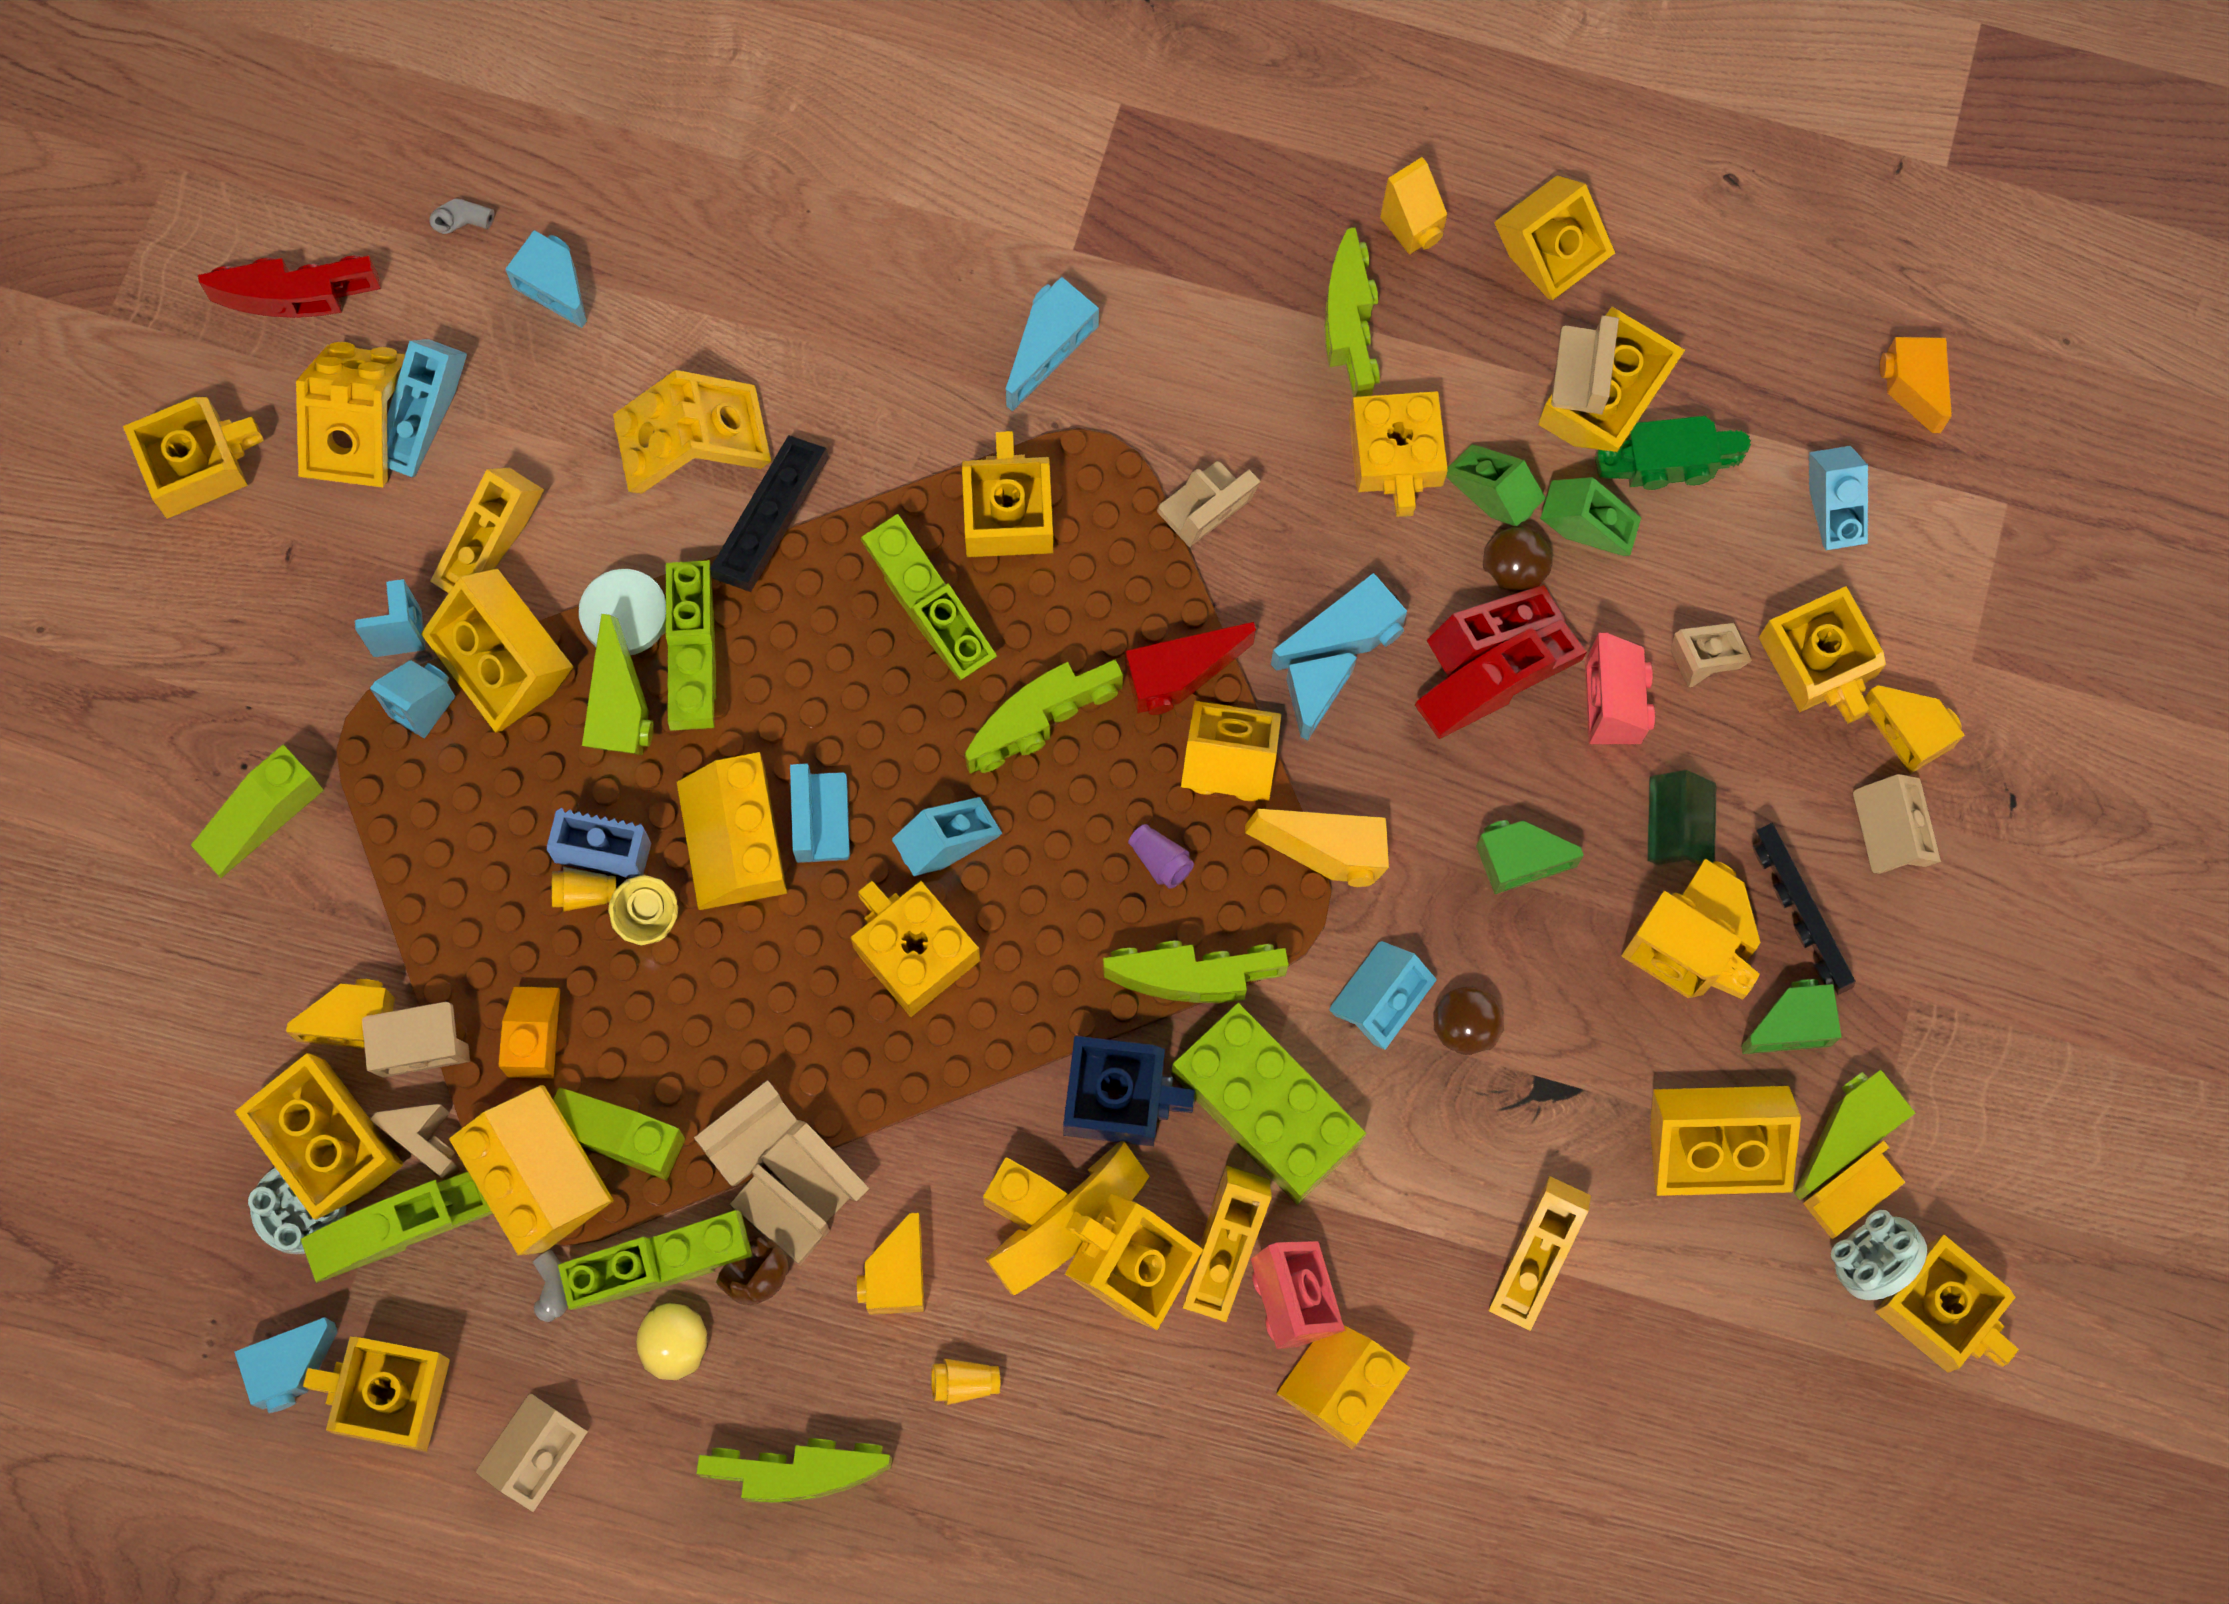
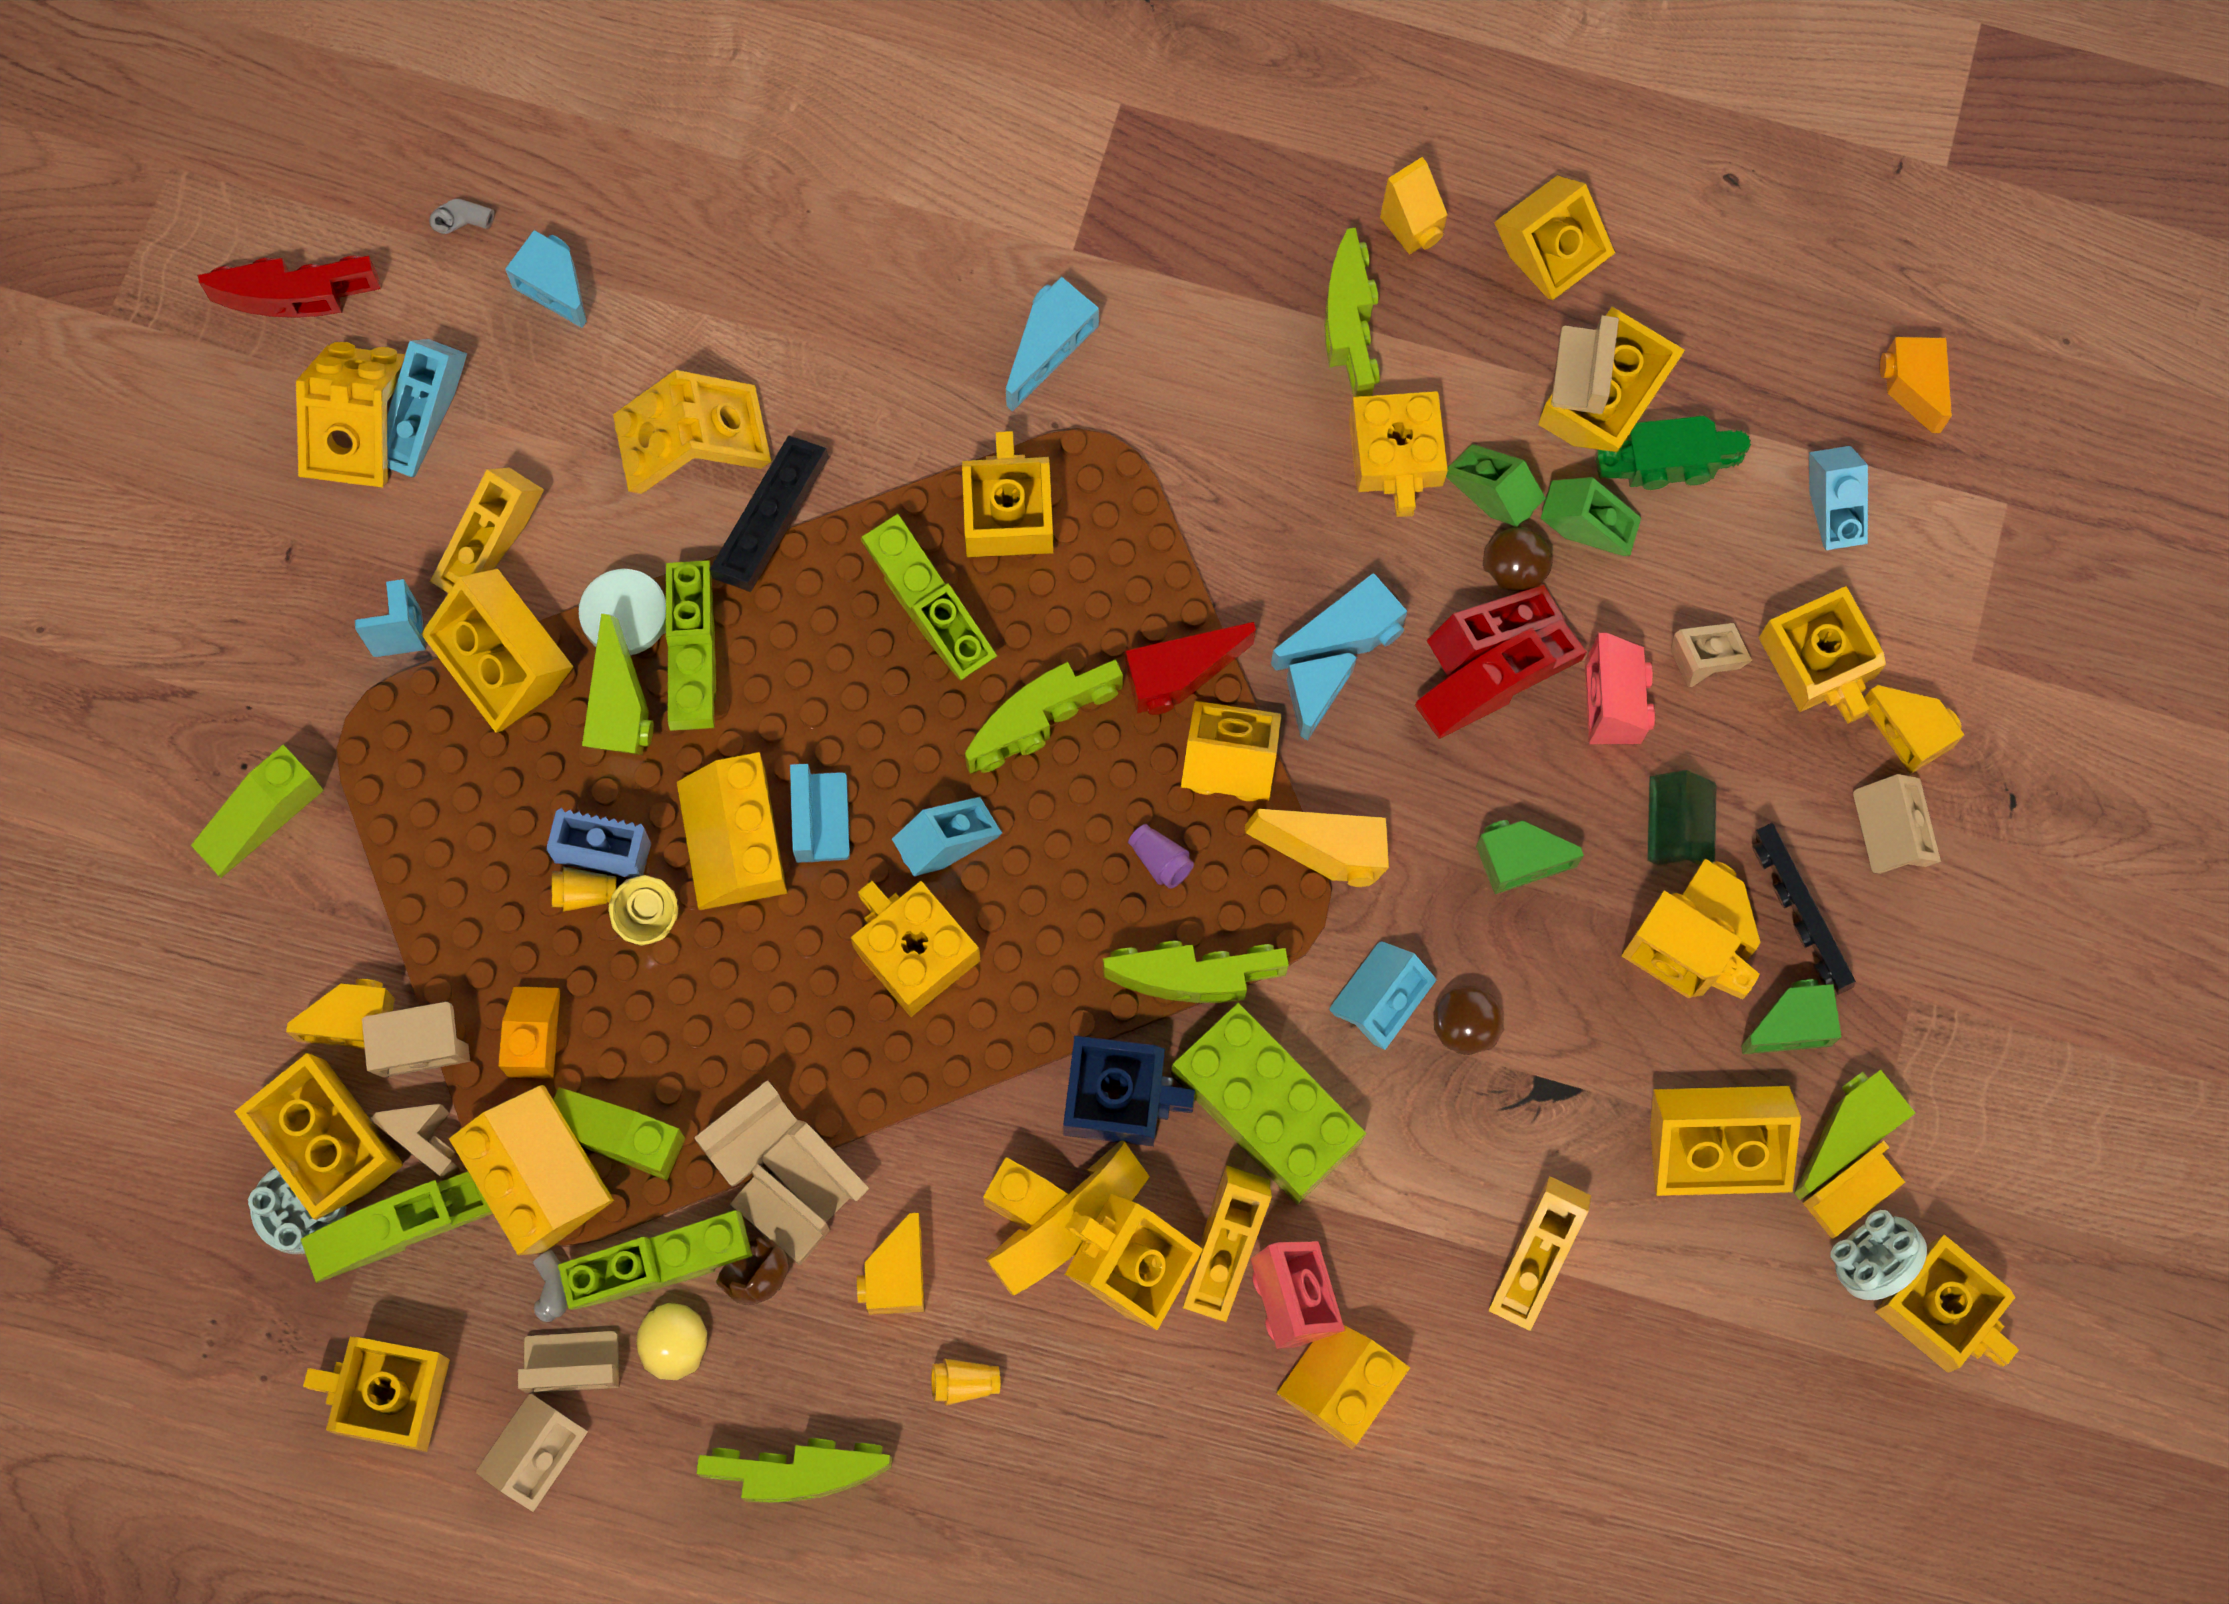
(190, 454): yellow hinge -> none
(278, 1366): medium azure slope -> none
(414, 696): medium azure slope -> none
(570, 1362): none -> tan panel
(1207, 501): tan panel -> none

